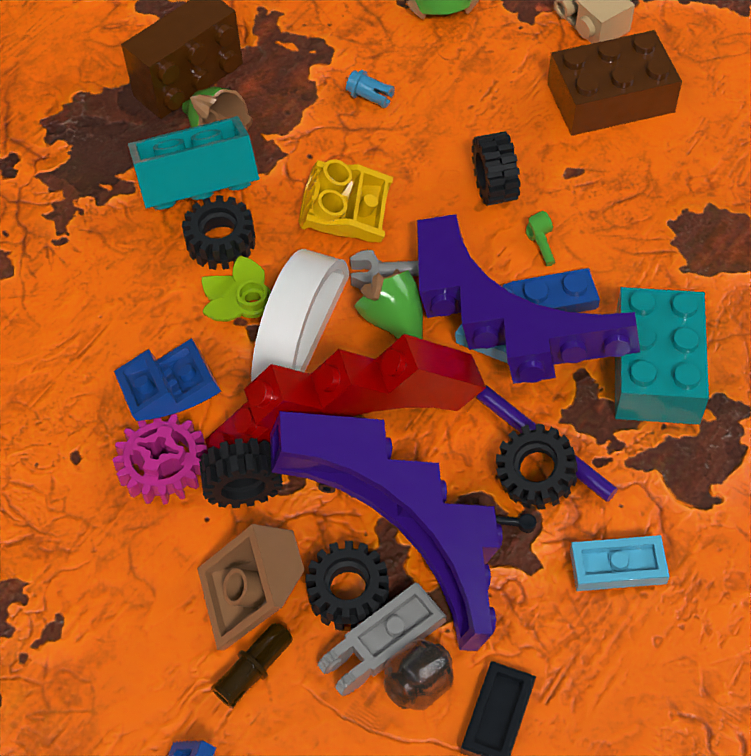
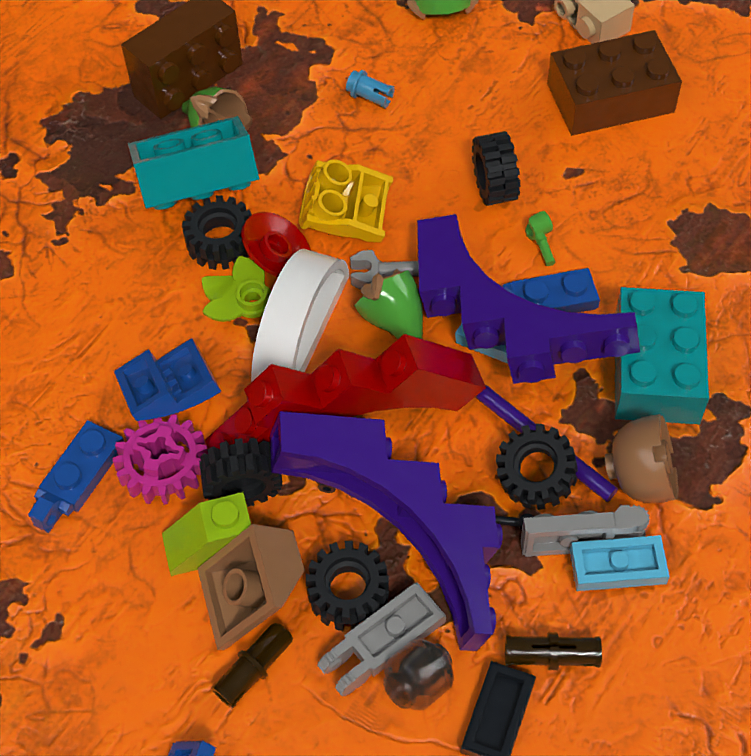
(74, 475): none -> blue hinge
(204, 532): none -> lime slope
(271, 241): none -> red dish
(553, 534): none -> light grey hinge
(553, 651): none -> dark brown pin
(644, 461): none -> medium nougat cylinder

